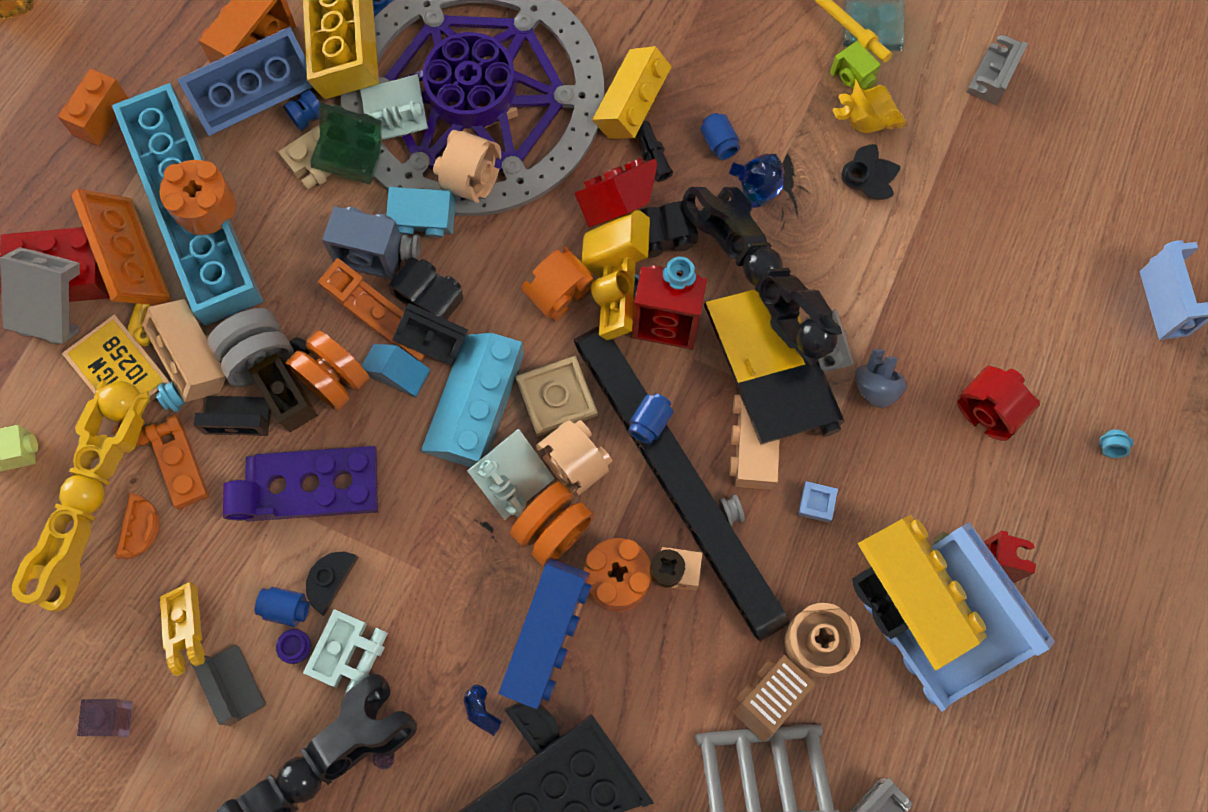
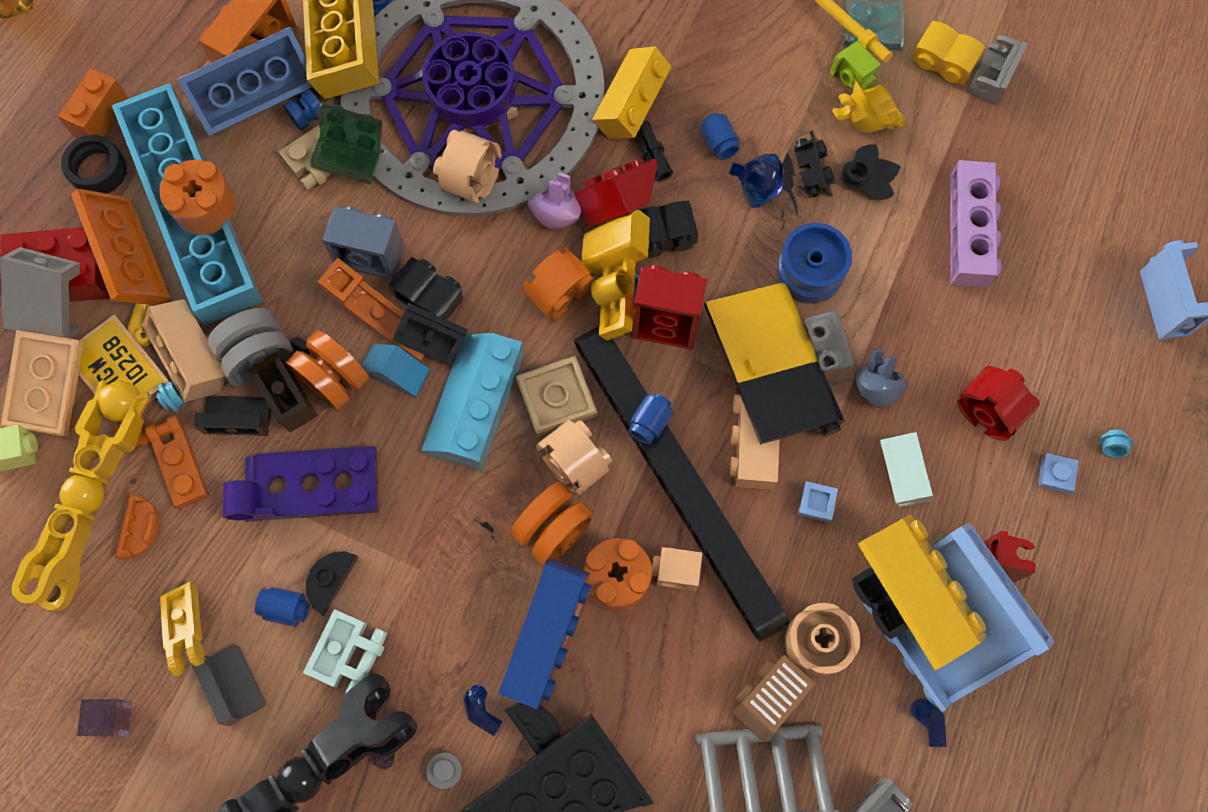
(42, 383): none -> light nougat tile
(85, 147): none -> black tyre
(293, 646): dark purple plate -> none
(396, 105): light aqua hinge -> none
(410, 247): light grey bush -> none
(422, 211): medium azure brick -> none
(444, 770): none -> light grey plate
(511, 475): light aqua hinge -> none
(556, 206): none -> lavender piece
(663, 573): dark brown wheel -> none
(683, 265): medium azure plate -> none
(732, 509): light grey bush -> none
(763, 267): black piece -> none
(812, 154): none -> black hinge
(814, 262): none -> blue wheel
(906, 470): none -> light aqua hinge
(932, 719): none -> clear blue arm
(948, 53): none -> yellow brick
(965, 265): none -> lavender brick
(1058, 473): none -> light blue plate

